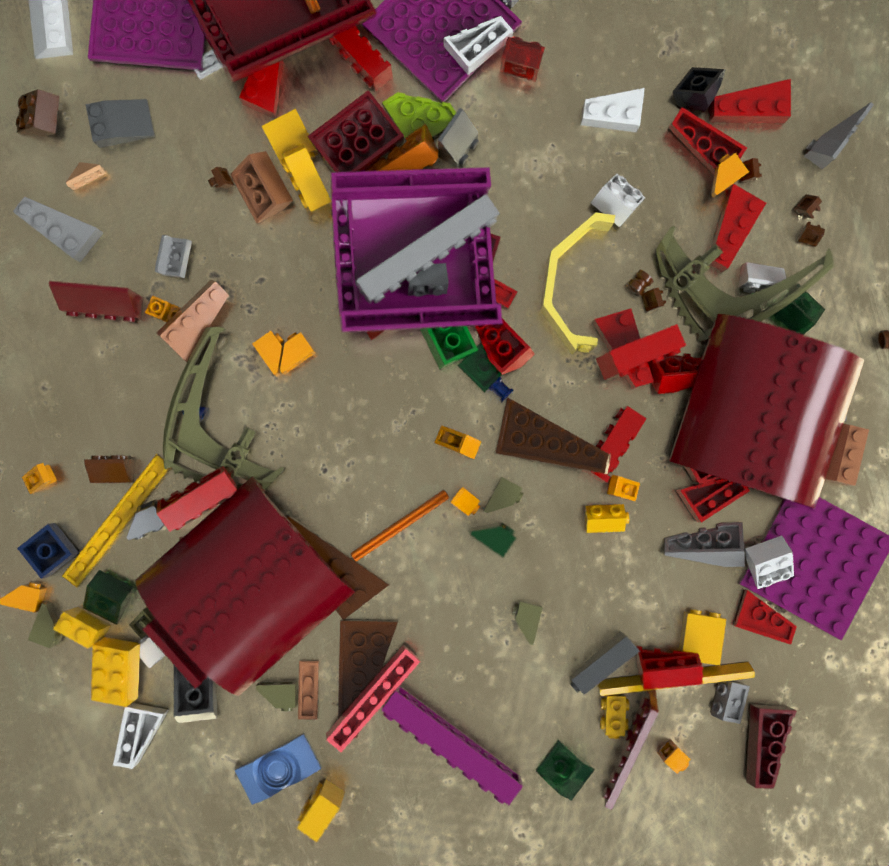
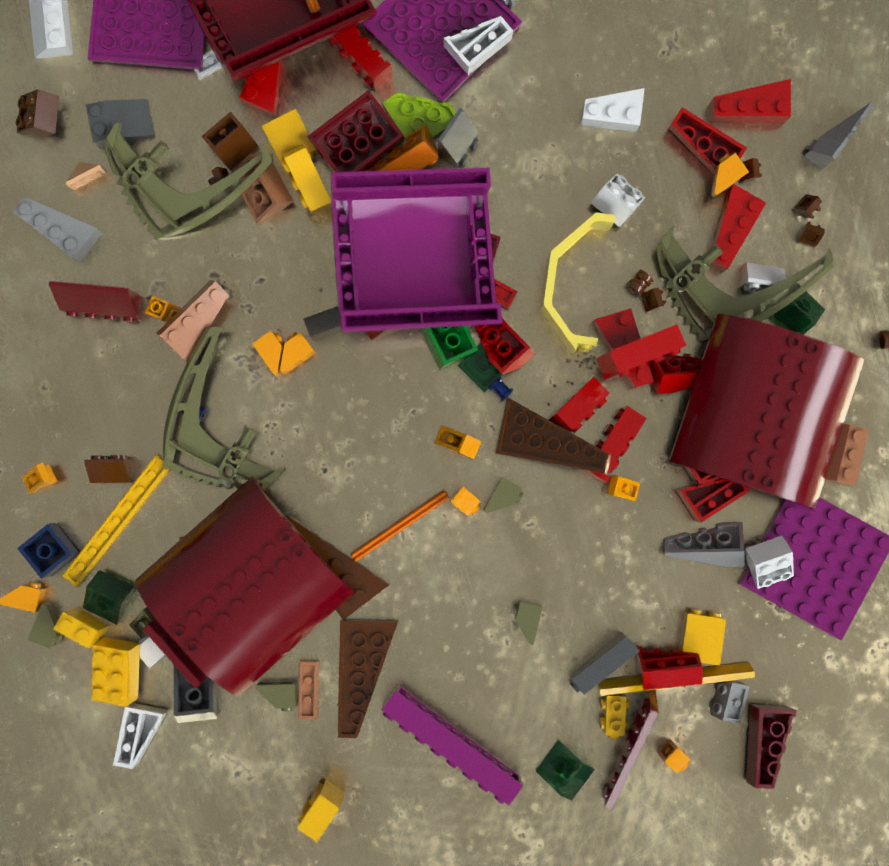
(145, 521): slope -> none
(163, 198): none -> olive piece
(173, 256): light grey bracket -> none
(195, 499): wedge -> none
(230, 141): none -> reddish brown slope
(278, 769): medium blue slope -> none
(323, 324): none -> clear smoke brick
(372, 698): coral brick -> none
(427, 249): light grey brick -> none
(430, 281): dark grey slope -> none
(494, 536): dark green slope -> none
(522, 58): clear red brick -> none
(581, 406): none -> red wedge
(605, 518): yellow brick -> none
(698, 88): black slope -> none
(761, 619): red wing -> none

